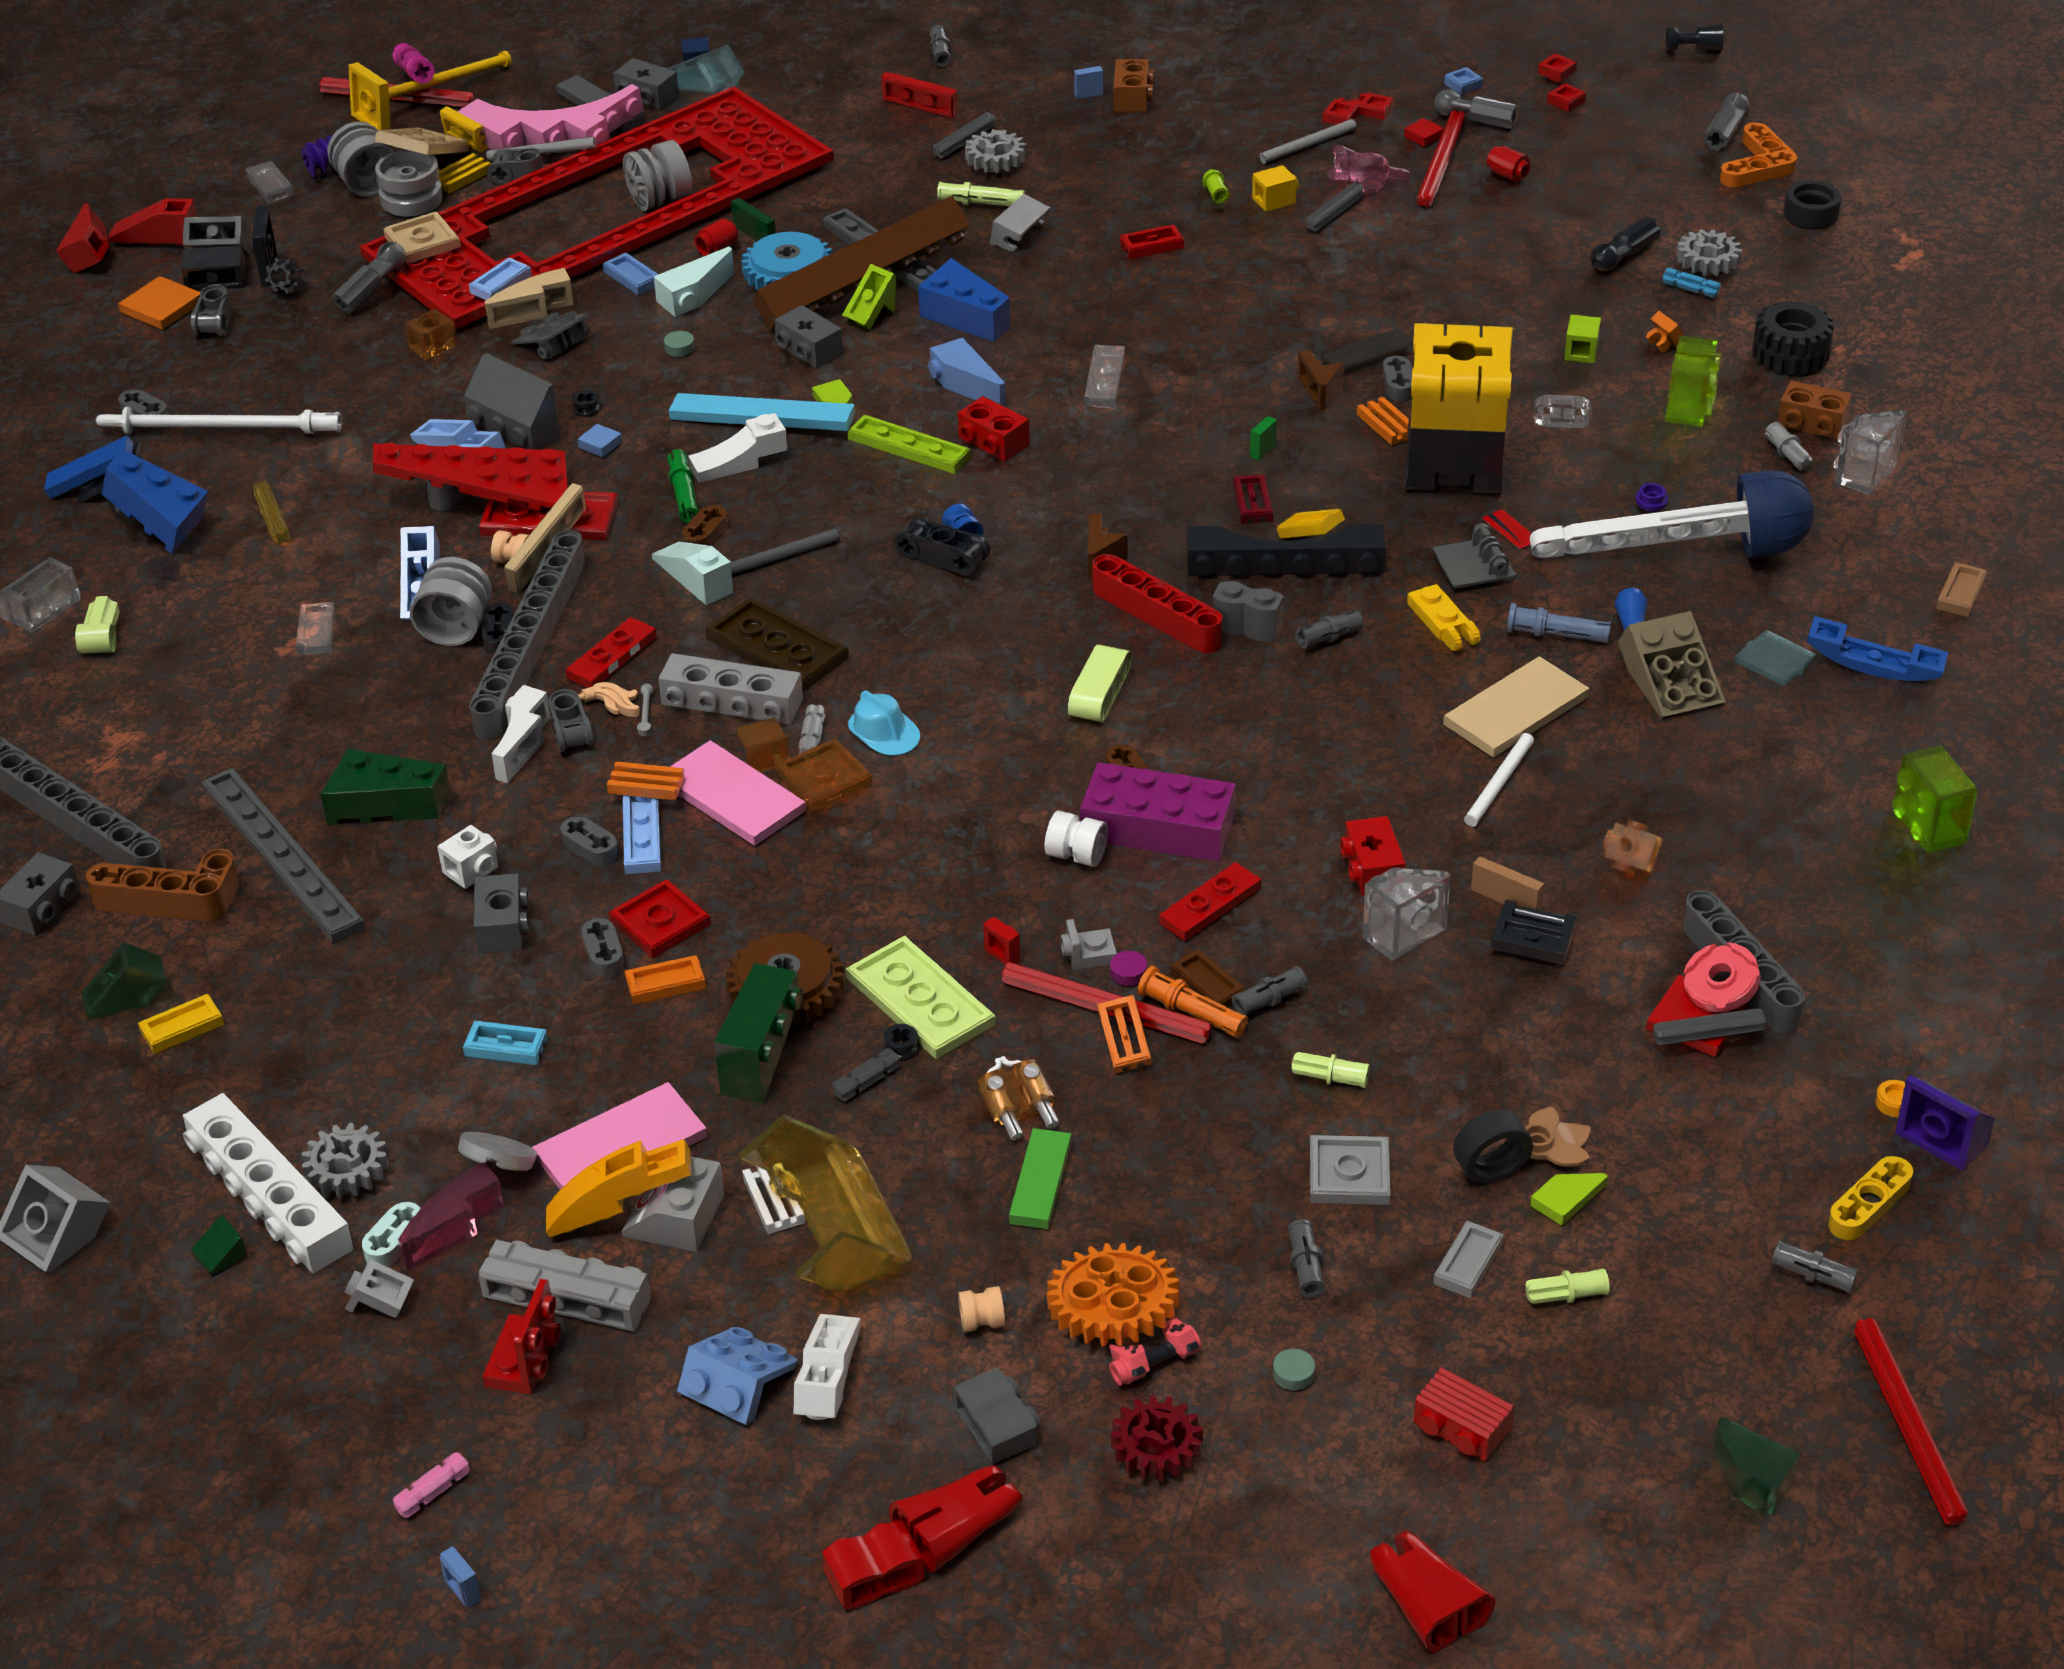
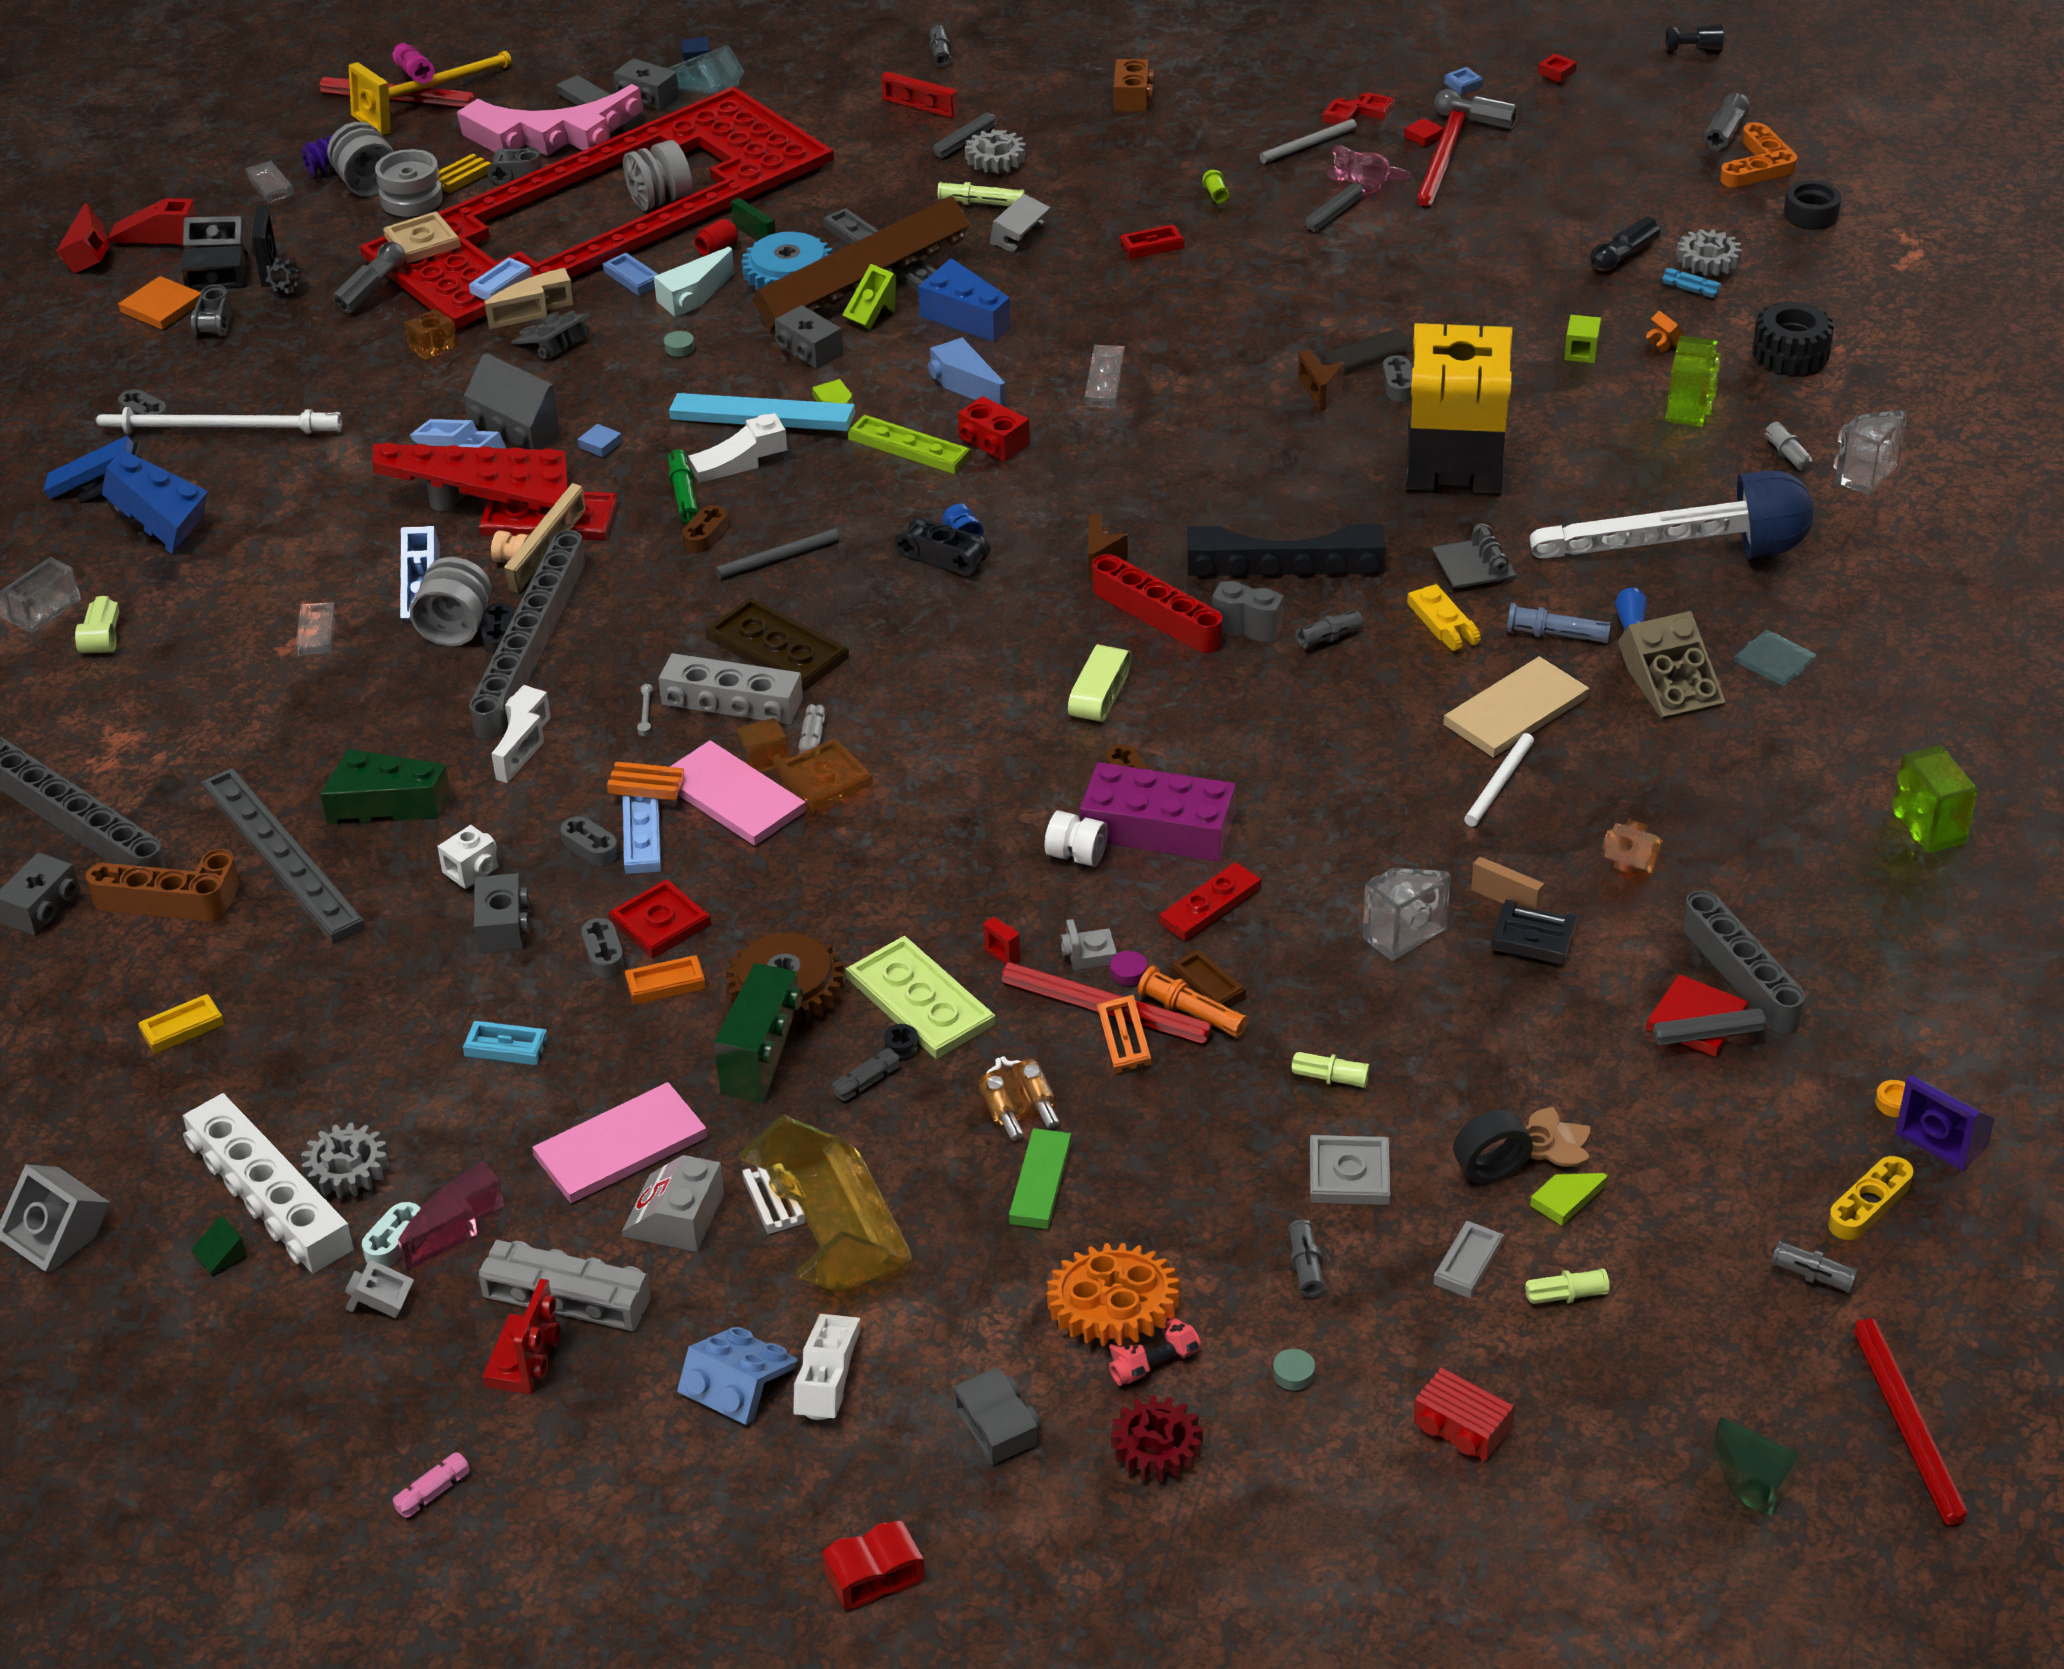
(124, 982): clear green slope -> none
(271, 512): clear yellow axle -> none
(422, 141): tan tile -> none
(460, 1577): medium blue tile -> none
(461, 126): yellow tile -> none
(504, 1151): light grey tile -> none
(554, 147): light grey bar -> none
(569, 720): dark grey piece -> none
(586, 403): black bush -> none
(602, 1186): light orange slope -> none
(611, 653): red plate -> none
(615, 698): light nougat piece -> none
(698, 569): light aqua slope -> none
(883, 725): medium azure piece -> none
(956, 1514): red piece -> none
(981, 1309): light nougat wheel -> none
(1088, 82): medium blue tile -> none
(1254, 512): dark red tile -> none
(1263, 438): green tile -> none
(1269, 991): dark grey pin -> none
(1274, 188): yellow brick -> none
(1310, 523): yellow tile -> none
(1370, 849): red brick -> none
(1391, 418): orange tile -> none
(1431, 1591): red piece -> none
(1508, 163): red brick -> none
(1509, 528): red sticker -> none
(1562, 411): clear beam -> none
(1566, 97): red tile -> none
(1652, 497): dark purple plate -> none
(1726, 994): coral tile -> none
(1814, 409): dark orange brick -> none
(1875, 659): blue slope -> none
(1961, 589): medium nougat tile -> none

